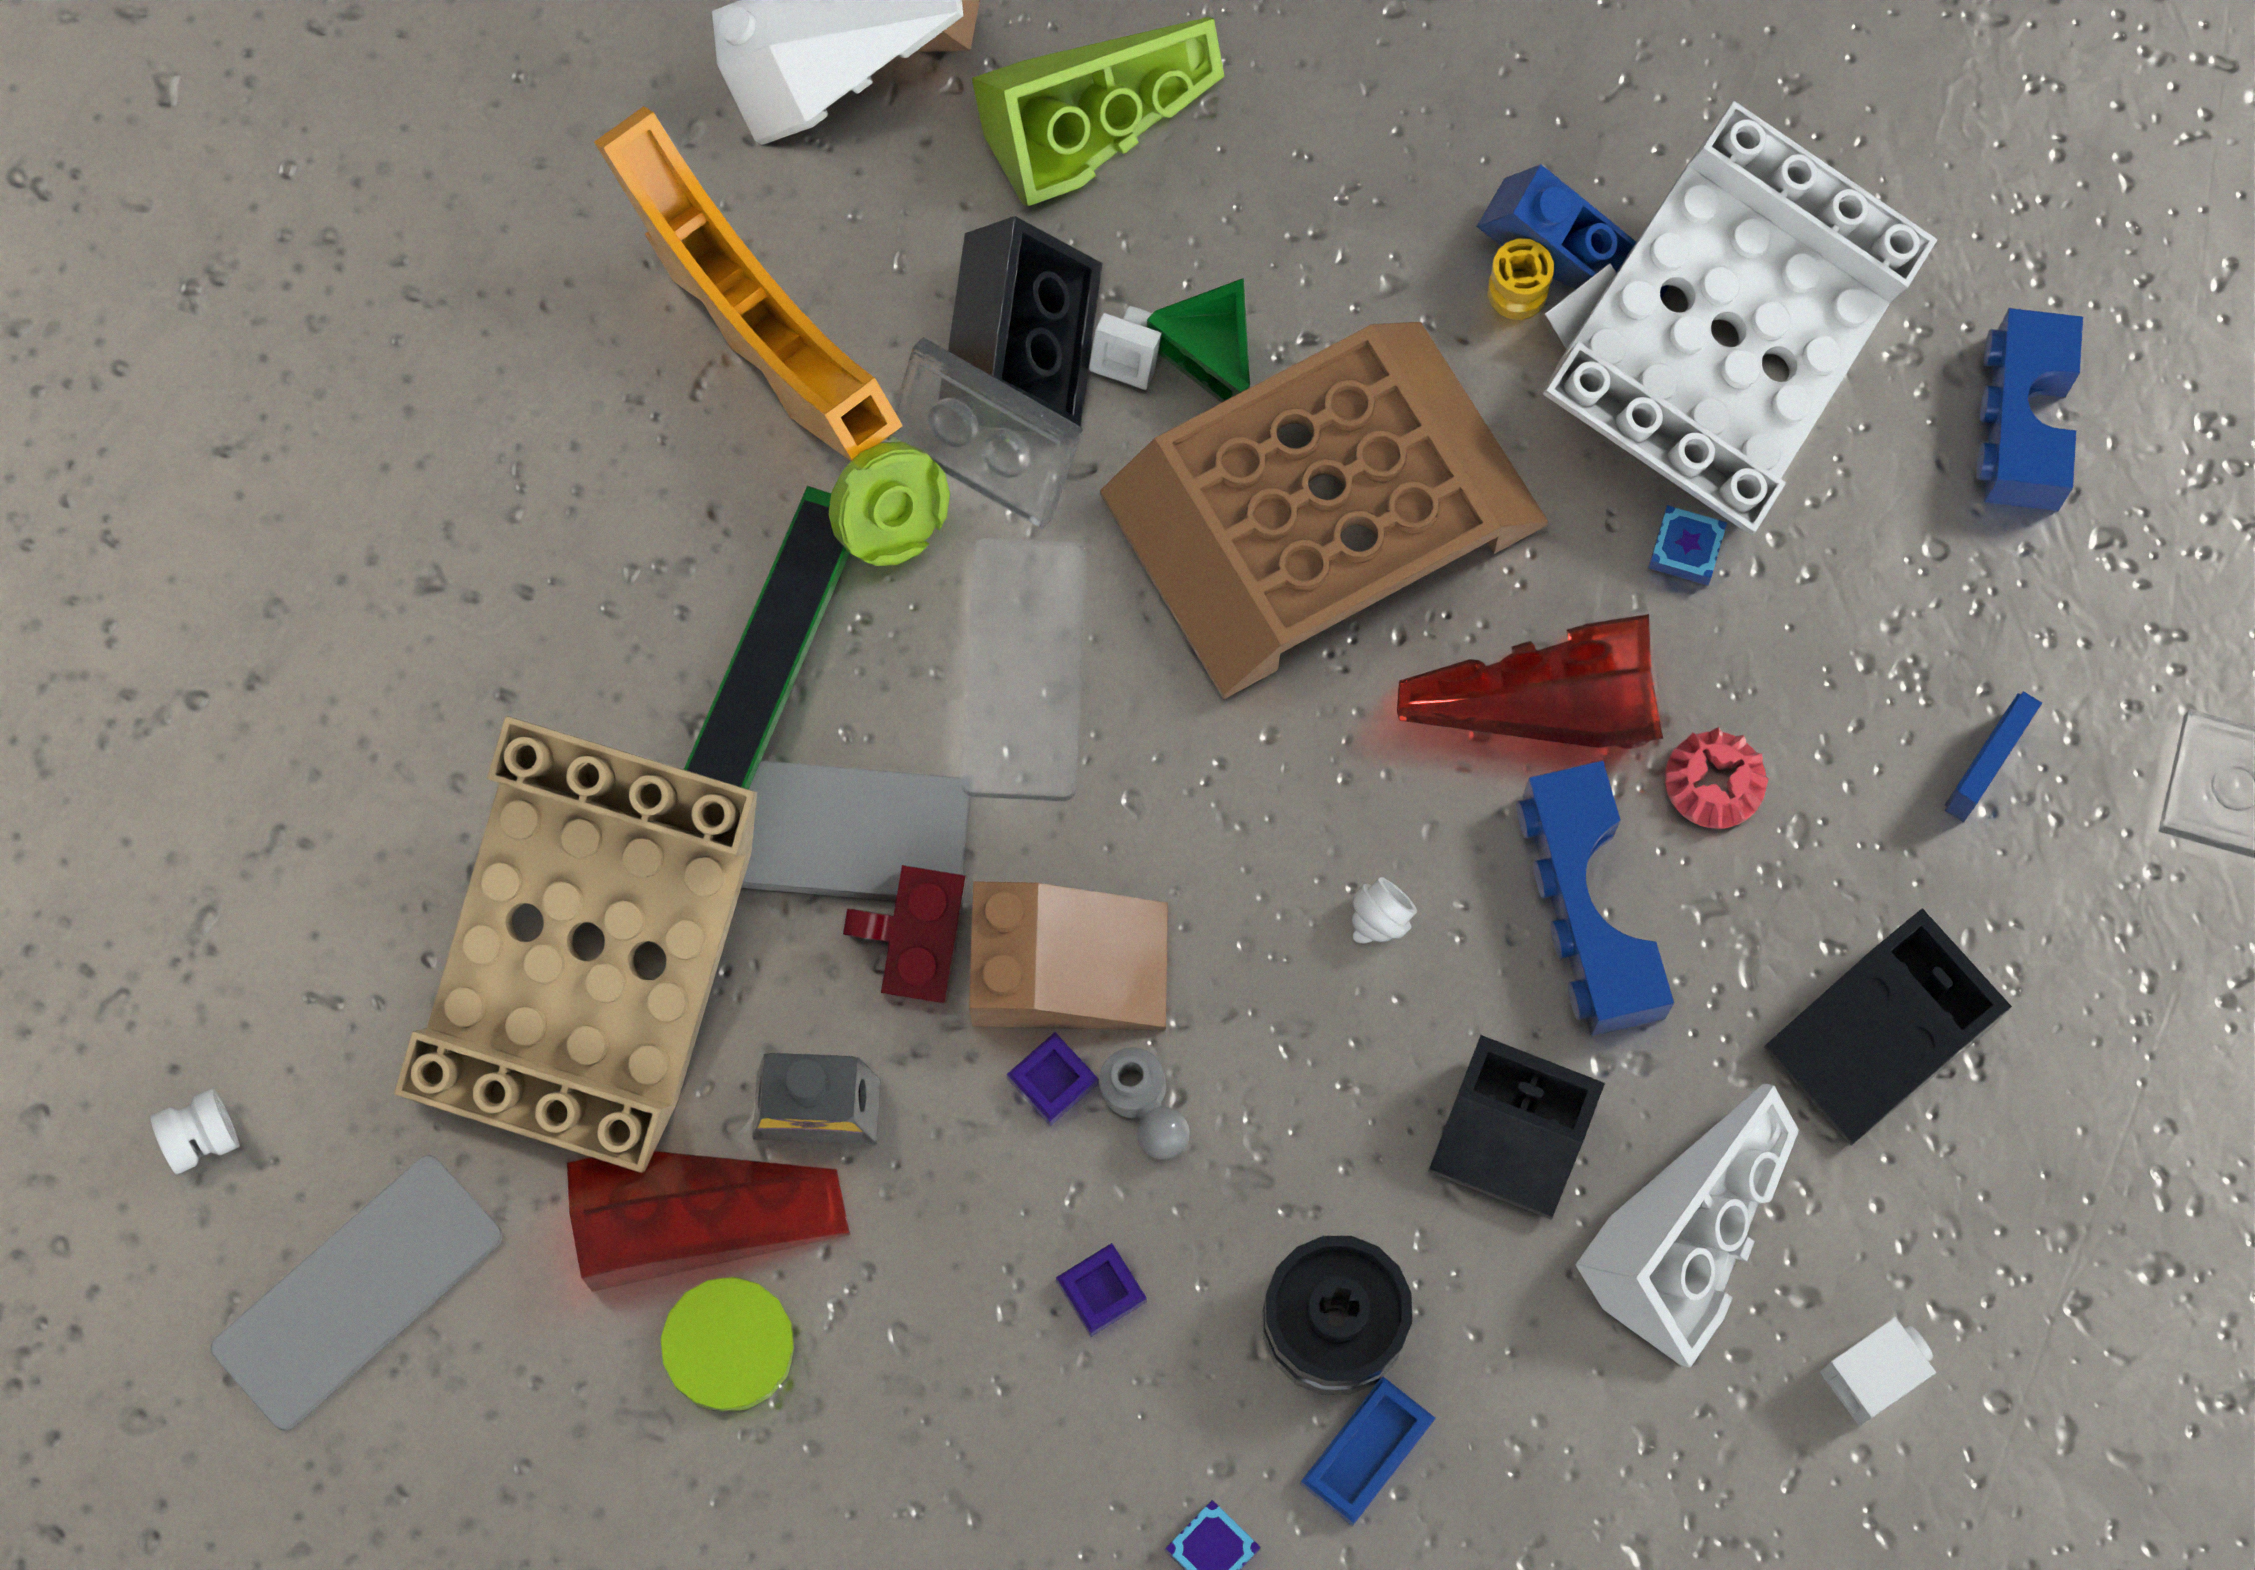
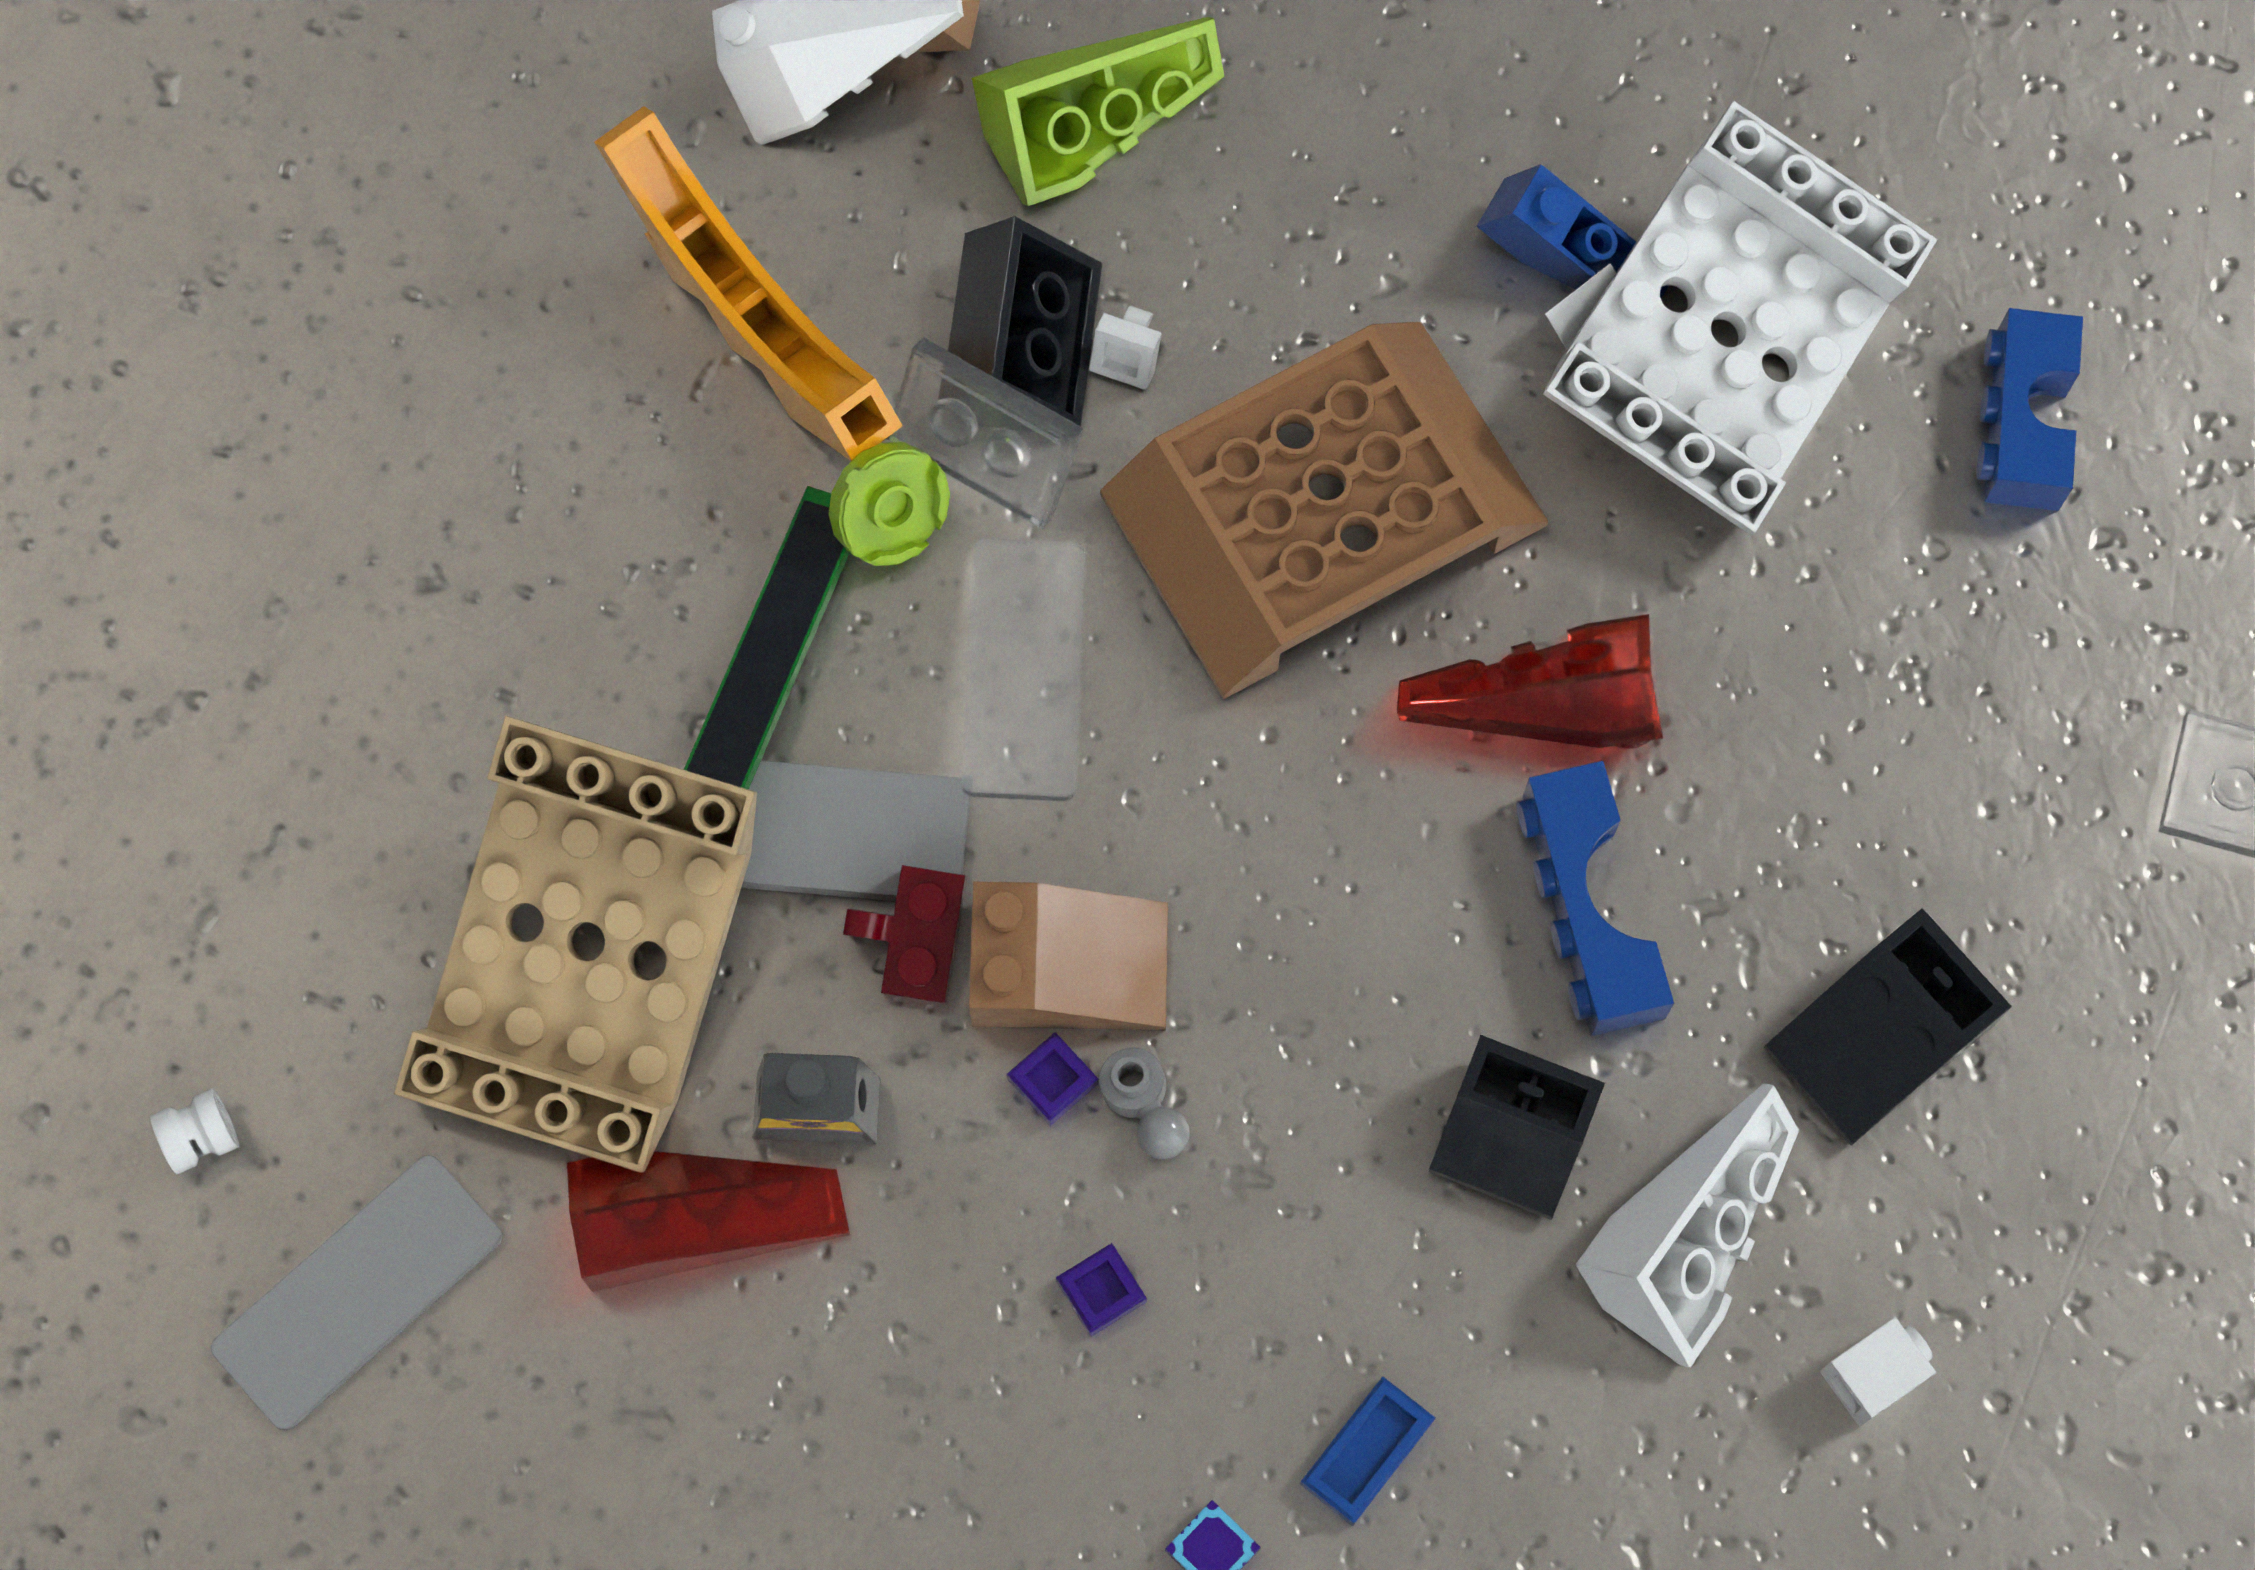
(727, 1344): lime tile -> none
(1208, 339): green slope -> none
(1344, 1276): black wheel -> none
(1381, 912): white plate -> none
(1517, 293): yellow wheel -> none
(1687, 545): blue tile -> none
(1709, 804): coral gear -> none
(1992, 755): blue tile -> none

